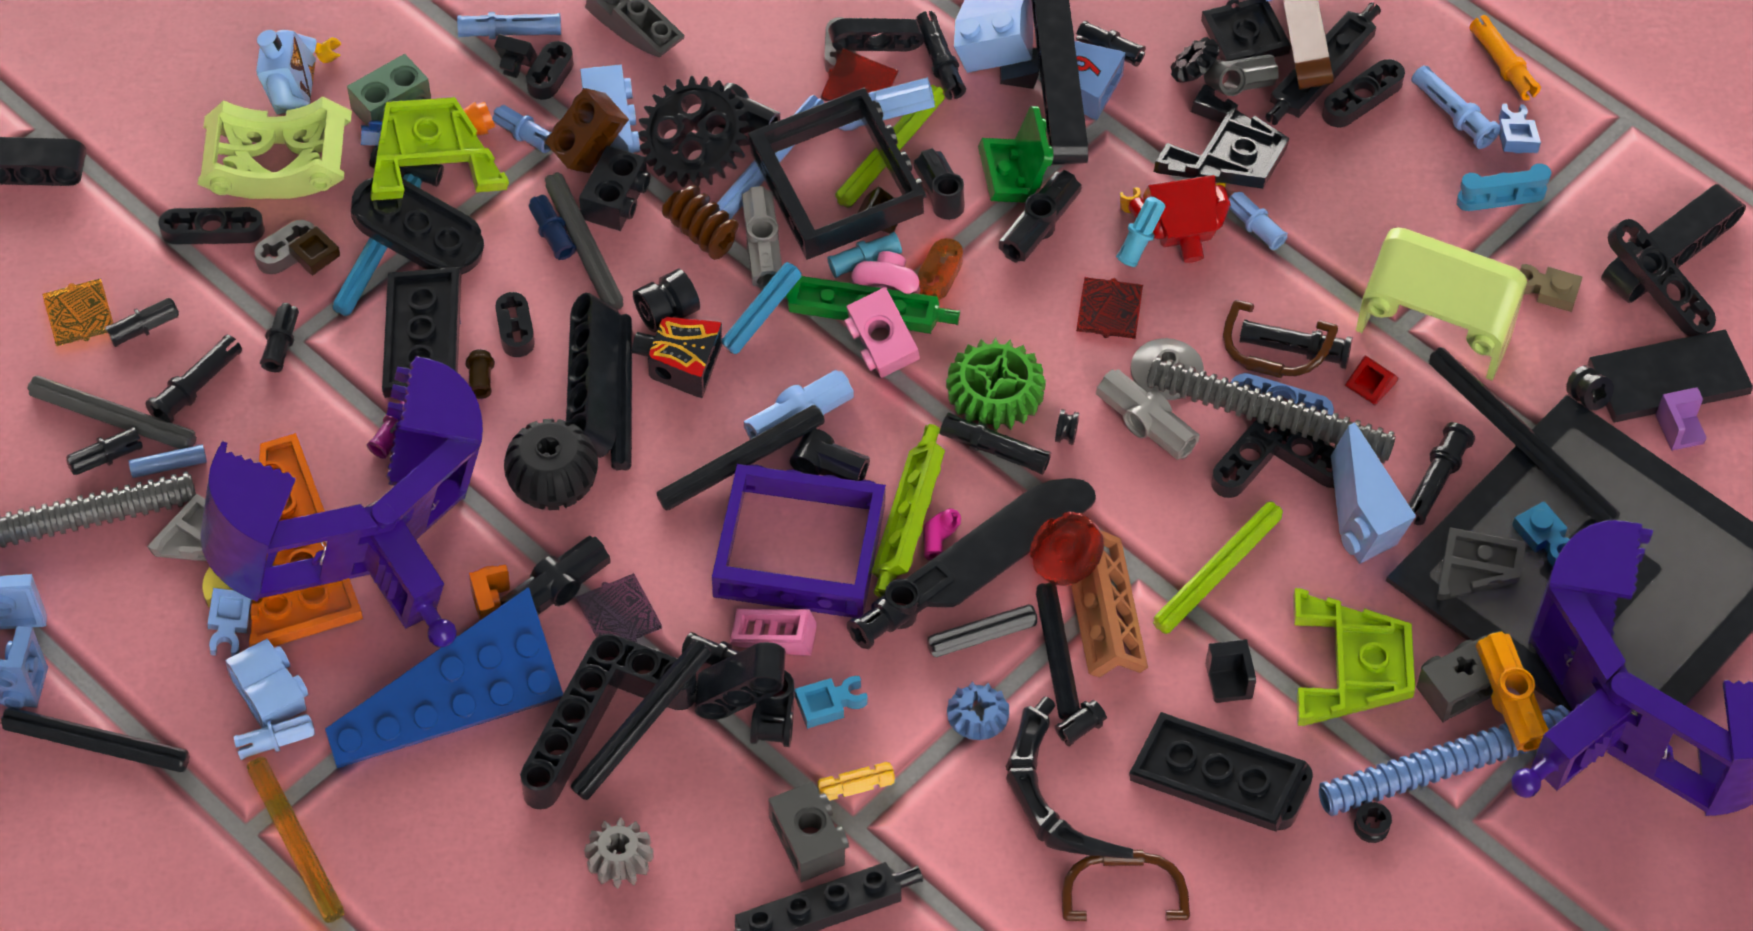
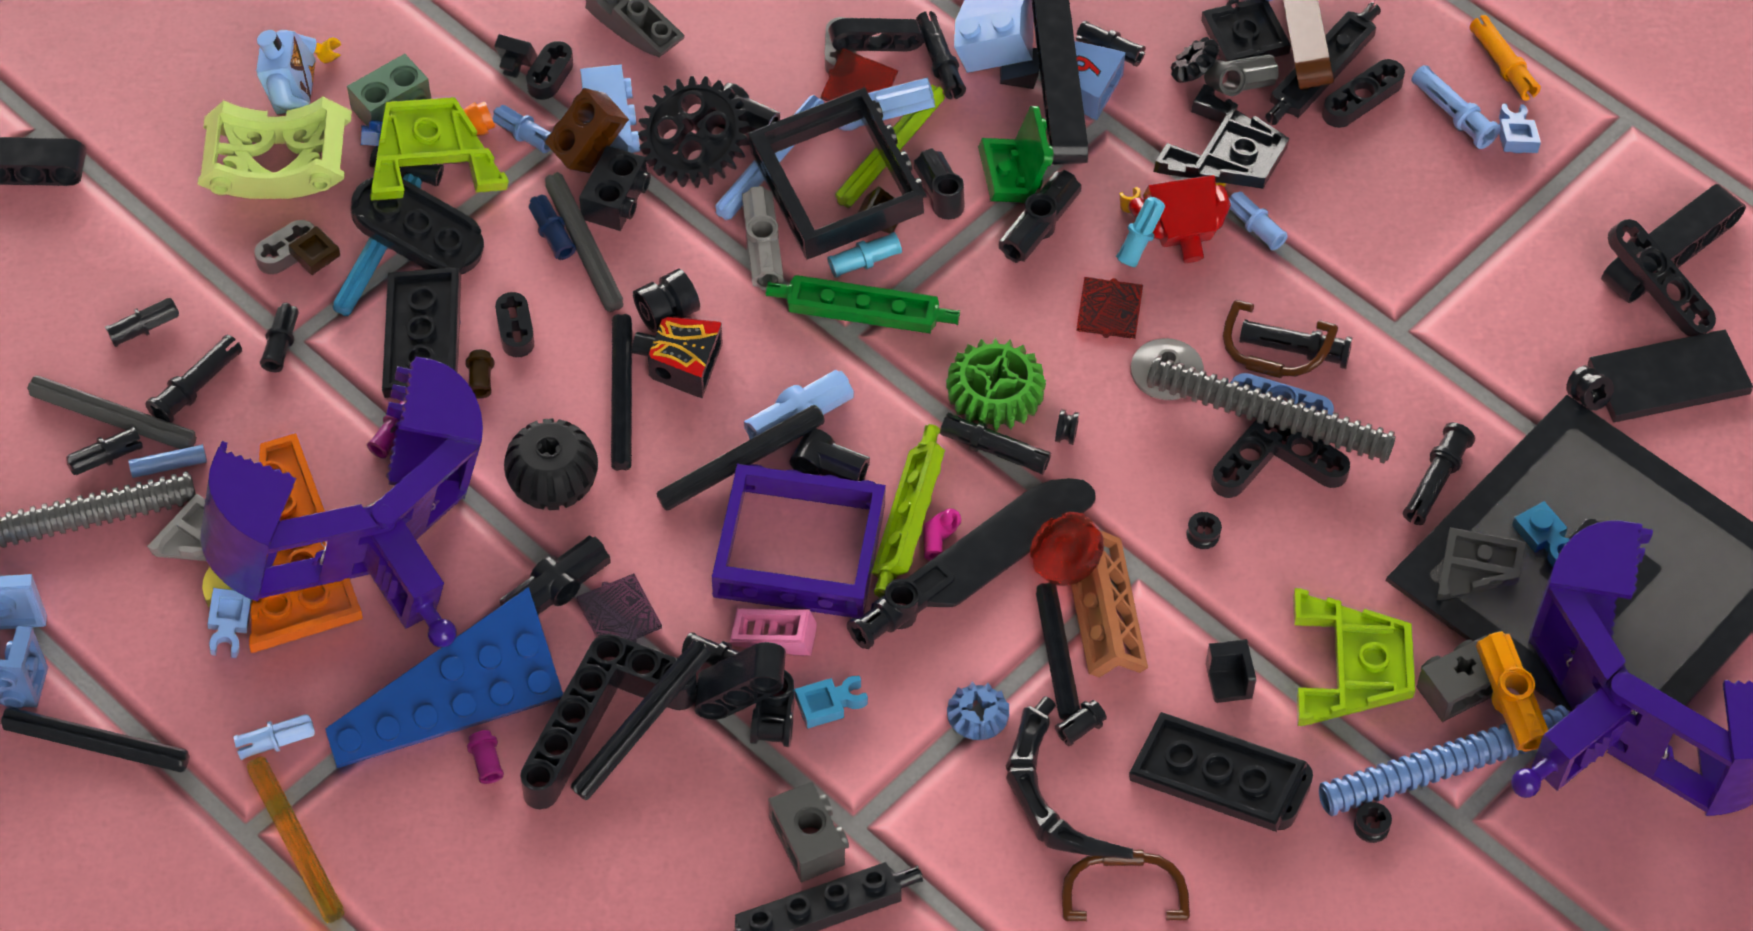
(78, 311): clear yellow piece -> none
(199, 216): black beam -> none
(266, 683): light blue brick -> none
(483, 748): none -> magenta pin
(485, 587): orange bracket -> none
(517, 25): medium blue pin -> none
(593, 370): black beam -> none
(603, 851): light grey gear -> none
(701, 221): reddish brown piece -> none
(761, 308): dark azure axle -> none
(857, 781): yellow axle -> none
(880, 312): bright pink brick -> none
(887, 272): bright pink piece -> none
(947, 272): clear orange beam -> none
(982, 630): axle -> none
(1147, 414): light grey piece -> none
(1200, 540): none -> black bush
(1217, 567): lime axle -> none
(1367, 500): light blue slope -> none
(1371, 380): red slope -> none
(1447, 286): yellowish green windscreen -> none
(1503, 188): dark azure plate -> none
(1523, 436): black axle -> none
(1554, 288): dark tan plate -> none
(1679, 418): medium lavender panel -> none

